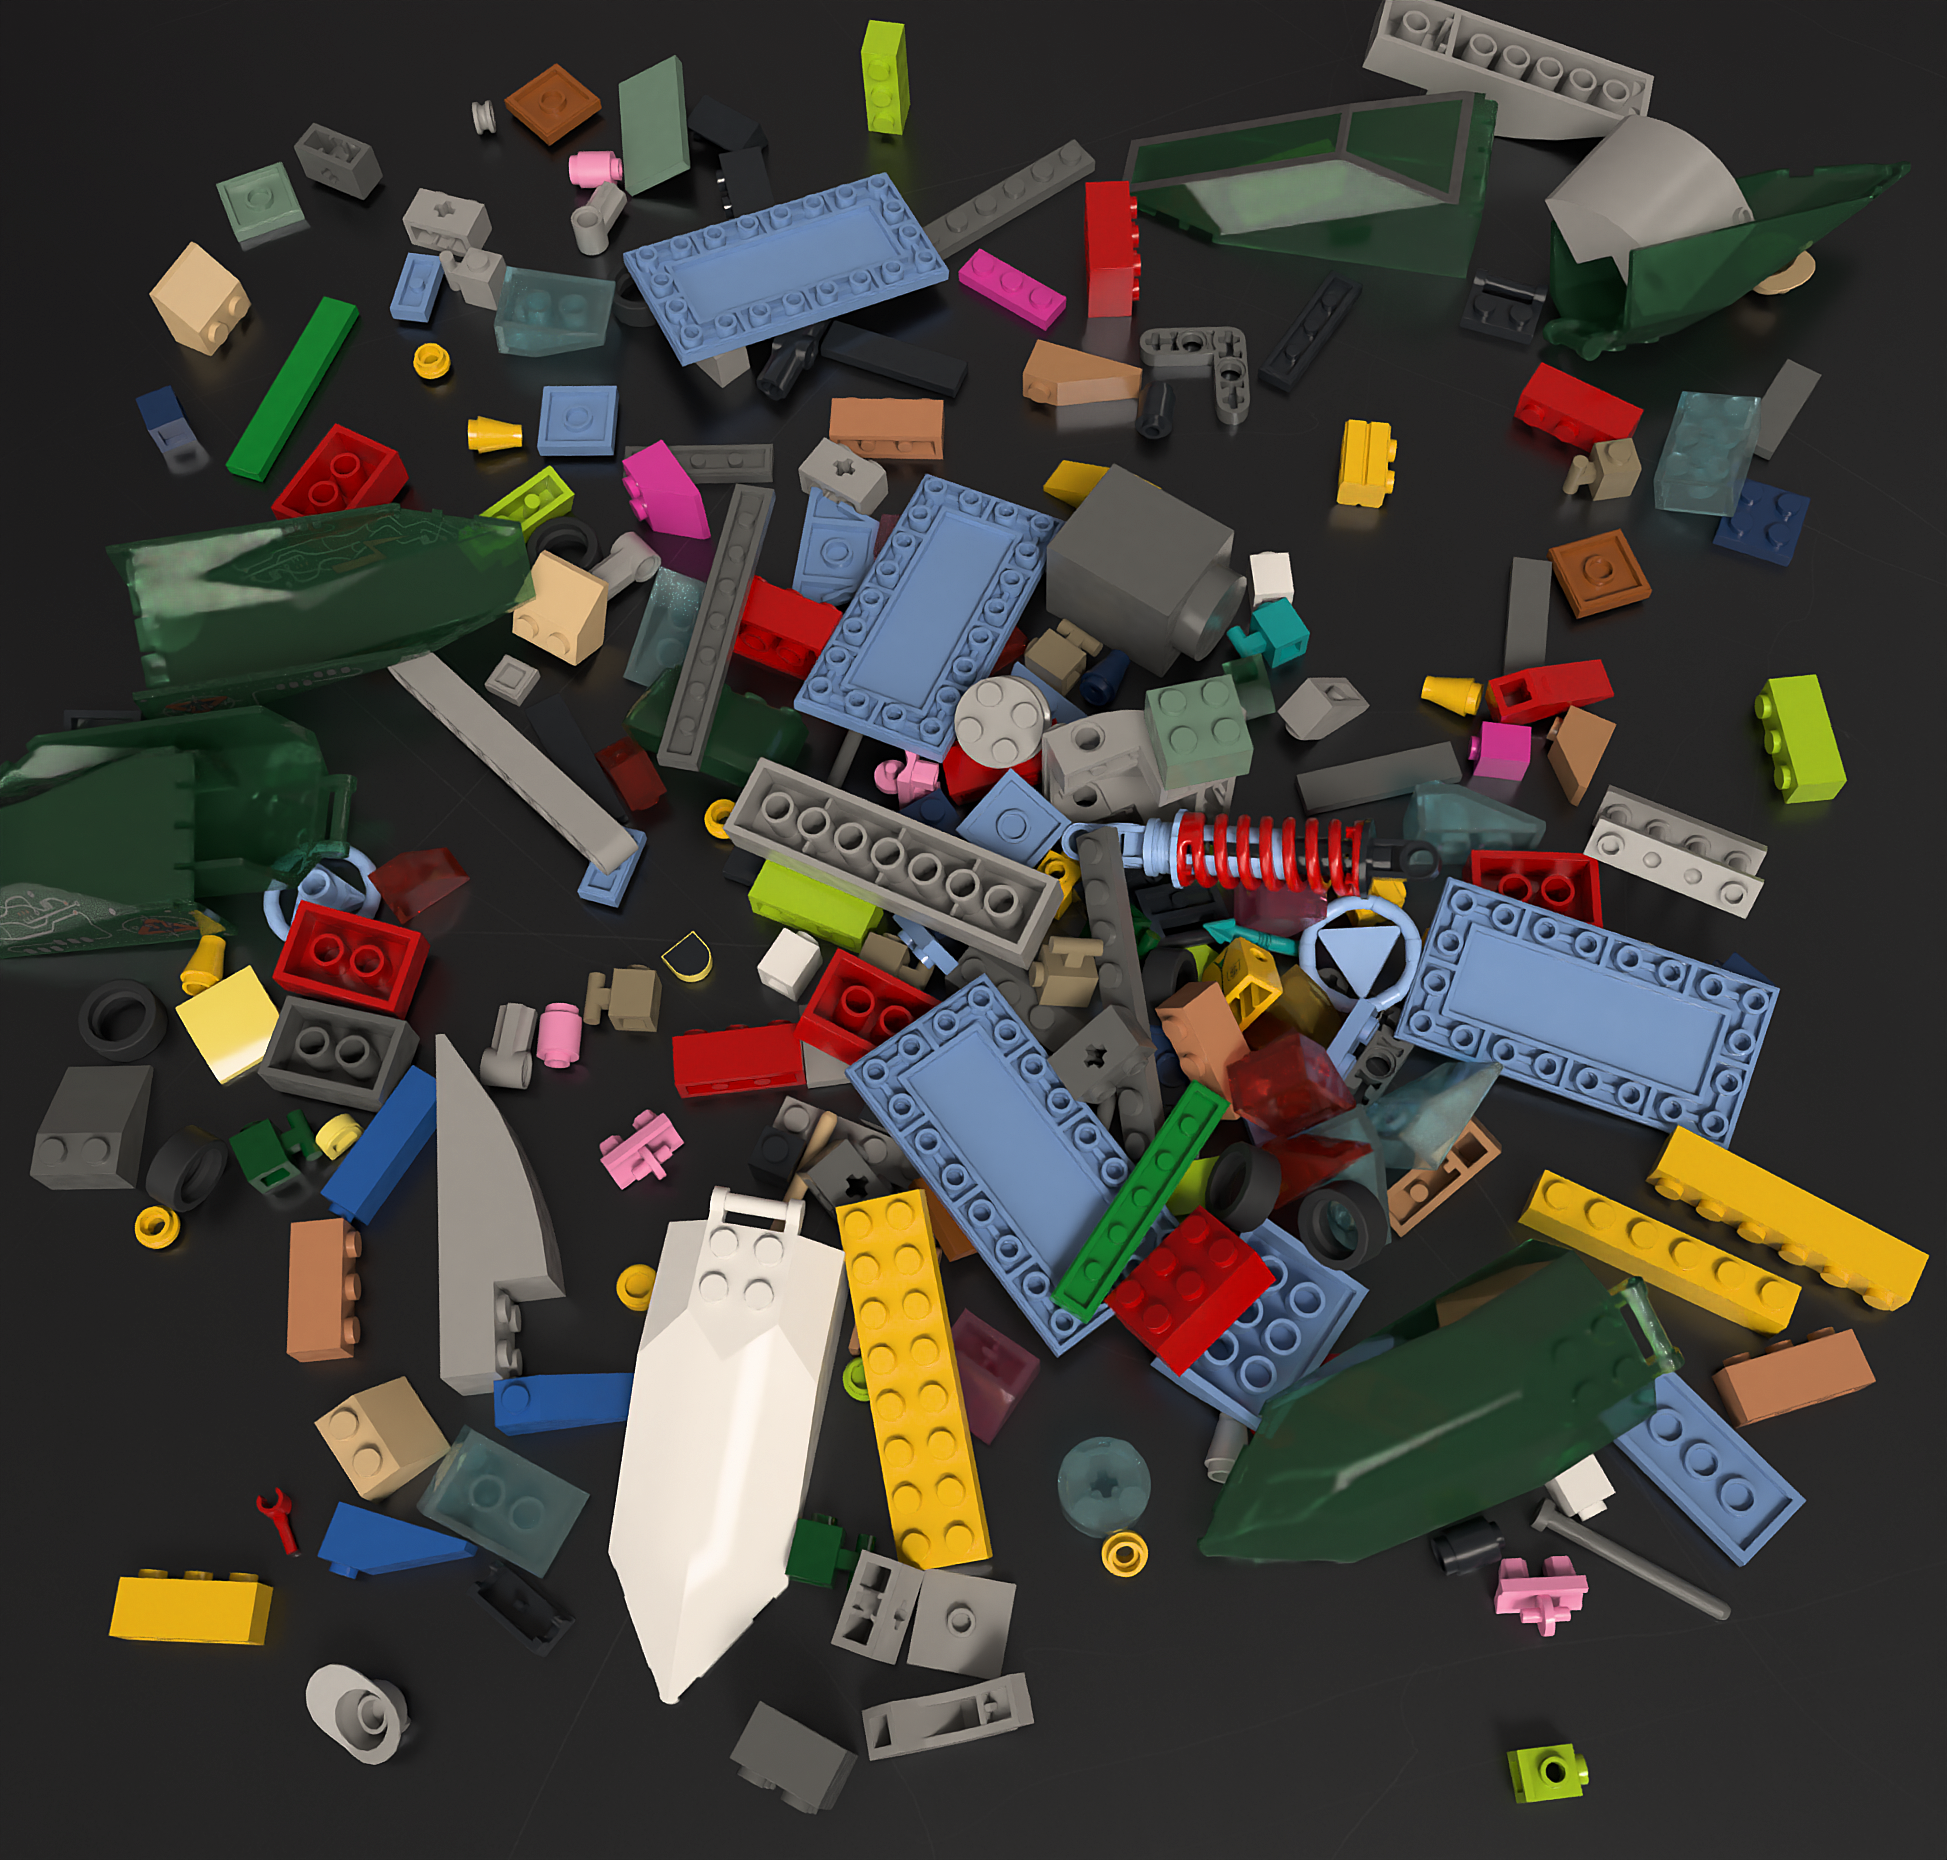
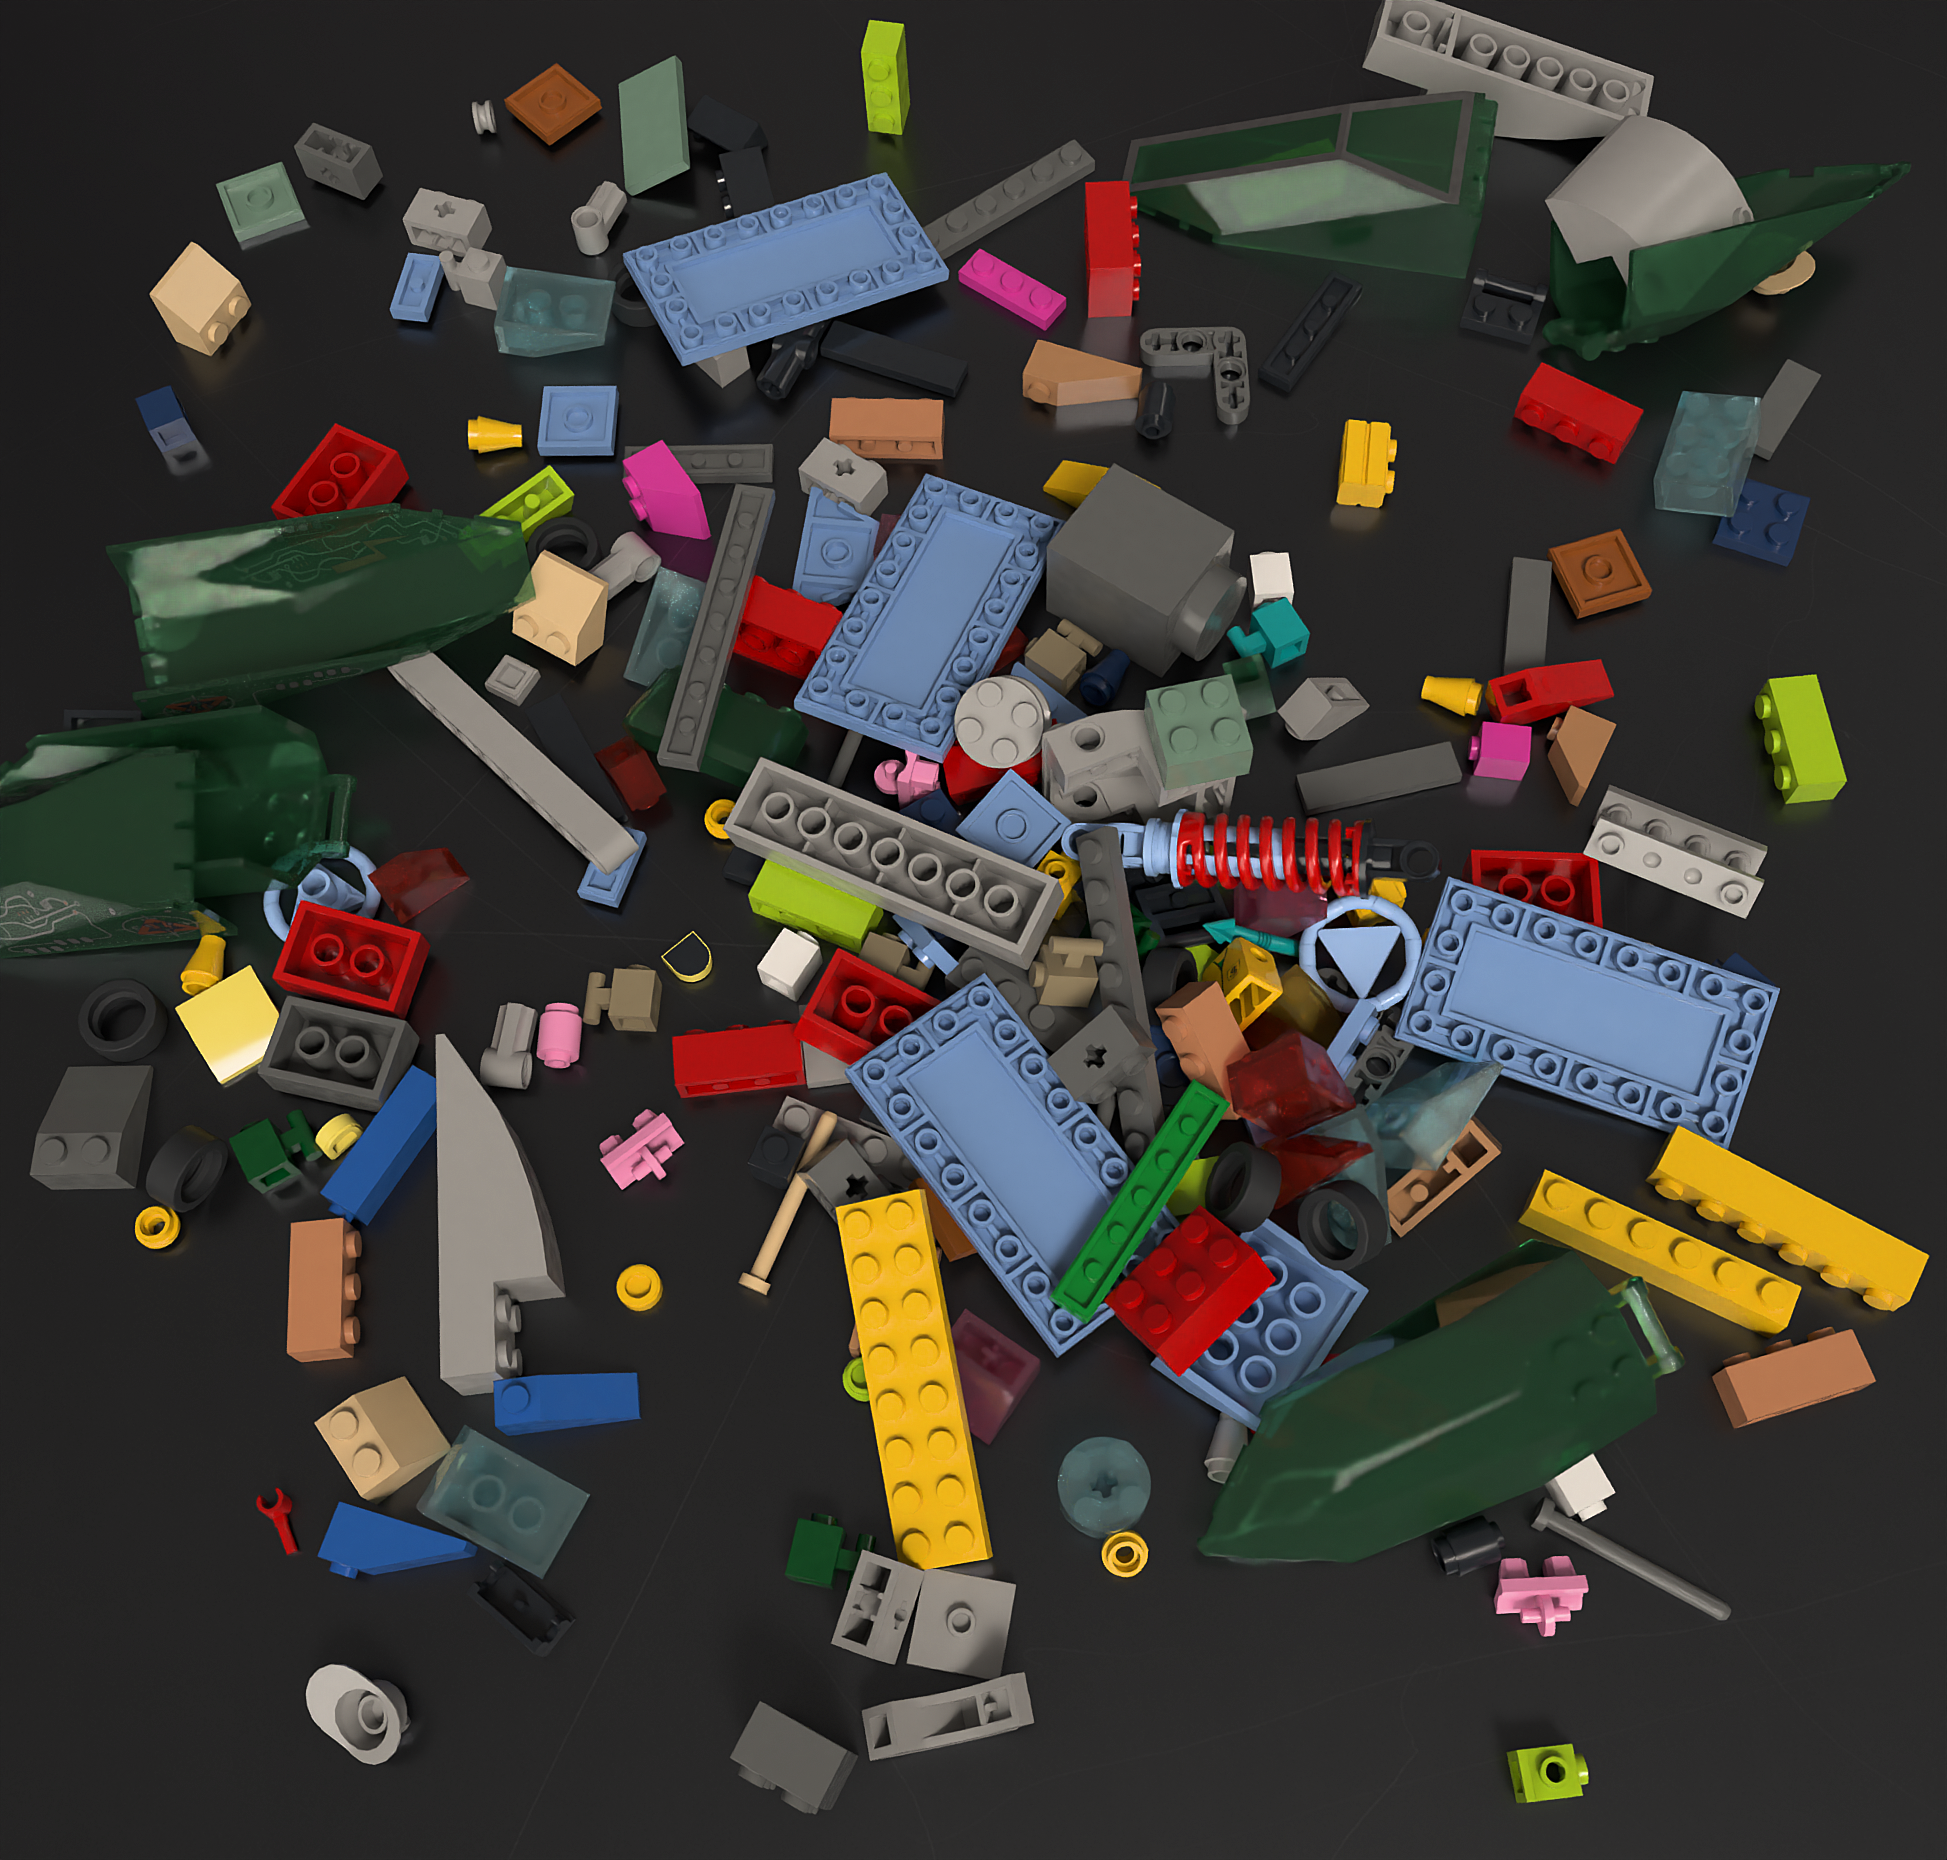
(191, 1608): yellow brick -> none
(292, 389): green tile -> none
(431, 361): yellow plate -> none
(594, 167): bright pink brick -> none
(722, 1429): white windscreen -> none
(1464, 821): clear light blue slope -> none
(1608, 471): dark tan brick -> none
(1710, 1471): medium blue plate -> none

